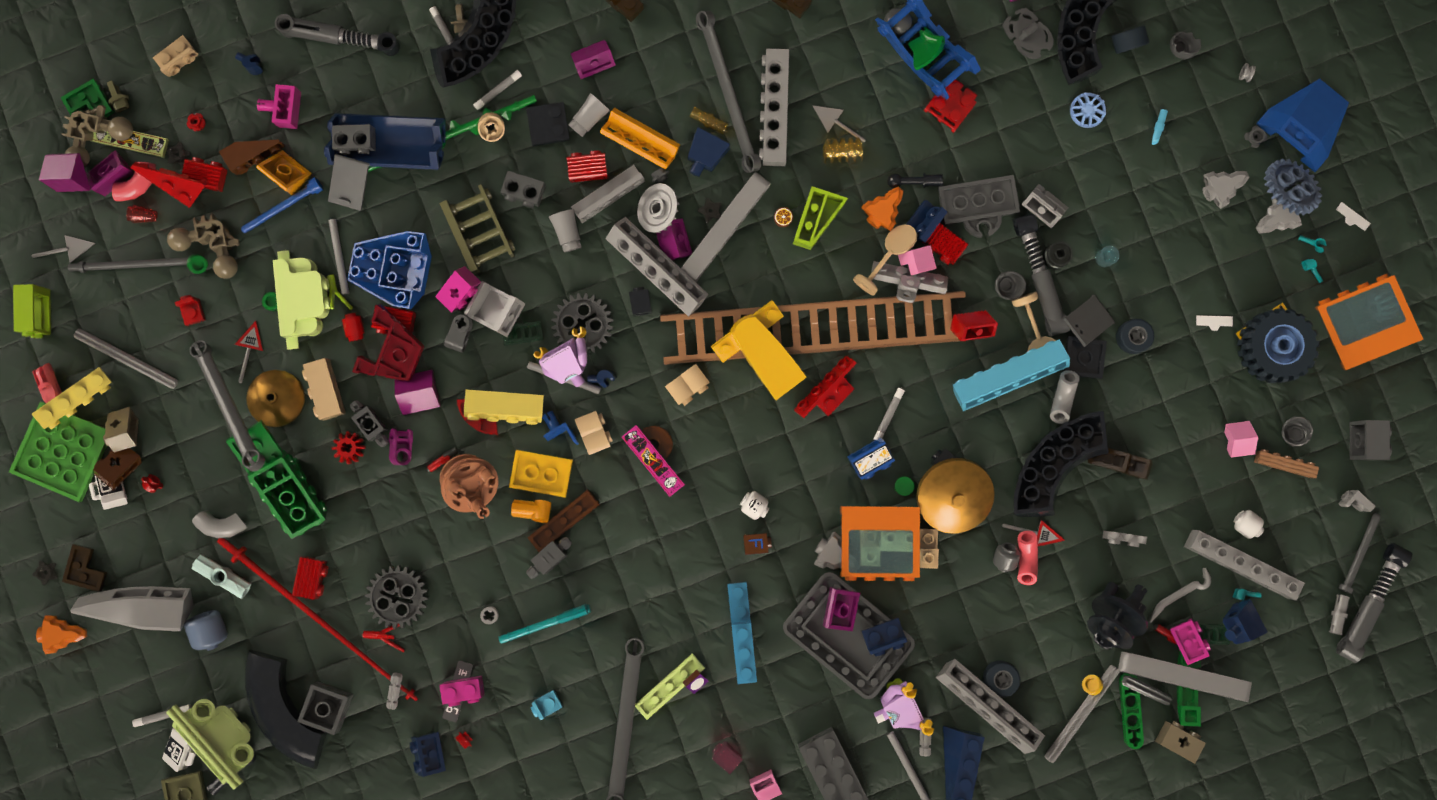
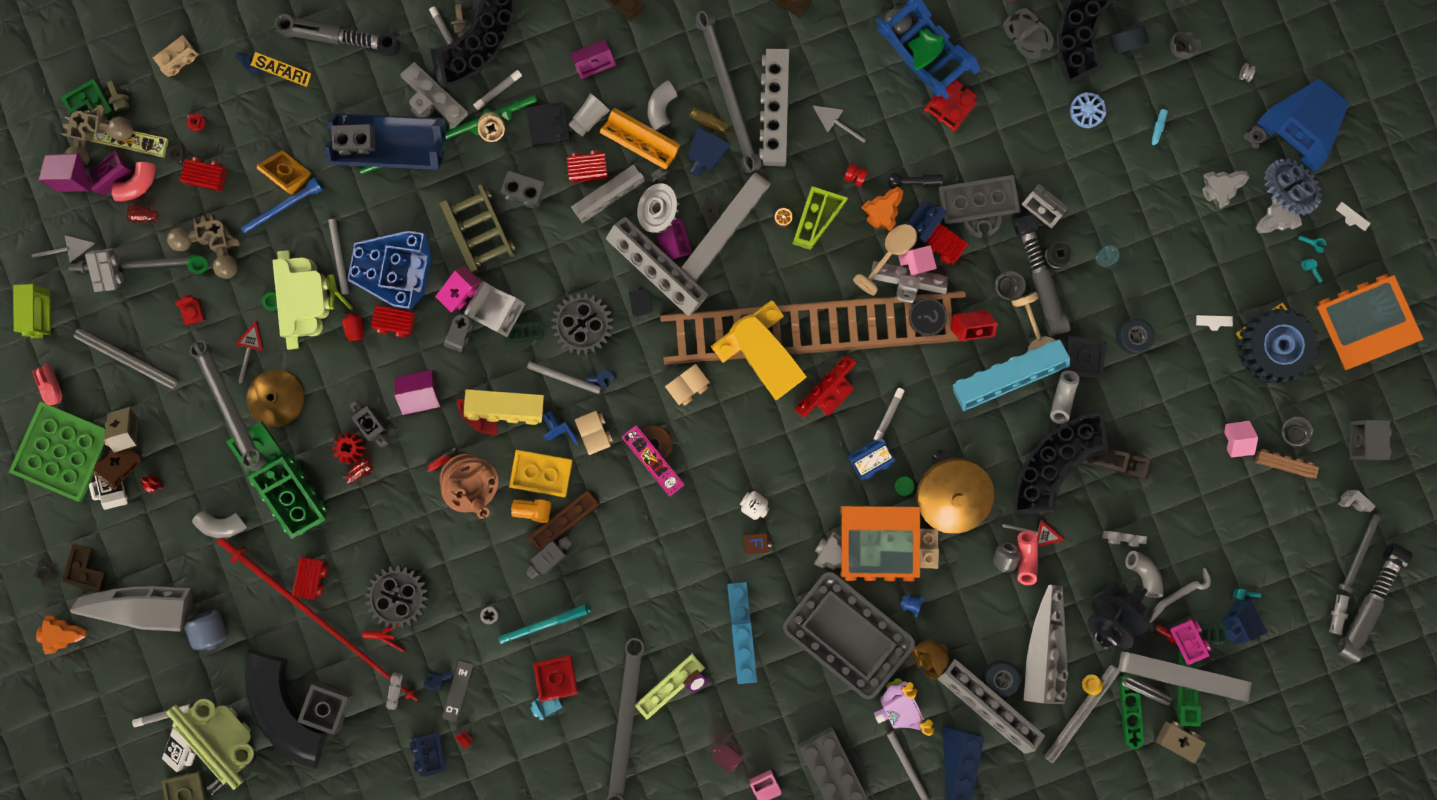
(67, 401): light yellow brick -> none
(104, 269): none -> light grey brick
(175, 184): red wing -> none
(211, 570): light aqua piece -> none
(244, 154): reddish brown slope -> none
(280, 69): none -> sticker
(284, 106): dark pink brick -> none
(323, 389): tan brick -> none
(348, 182): dark grey container -> none
(359, 470): none -> clear red cone
(398, 354): dark red wing -> none
(401, 445): magenta piece -> none
(431, 97): none -> light grey plate
(437, 680): none -> dark blue piece
(462, 690): dark pink brick -> none
(555, 678): none -> red tile
(566, 230): light grey plant -> none
(566, 360): lavender torso -> none
(658, 103): none -> light grey cylinder
(841, 609): magenta slope -> none
(842, 149): clear yellow piece -> none
(855, 174): none -> red wheel
(884, 637): dark blue bracket -> none
(912, 603): none -> blue brick
(925, 741): light grey axle -> none
(927, 317): none -> black tile
(932, 657): none -> pearl gold cylinder
(1047, 652): none -> light grey wedge
(1089, 319): dark grey container -> none
(1148, 572): none -> light grey cylinder
(1244, 564): light grey brick -> none
(1249, 524): white head -> none

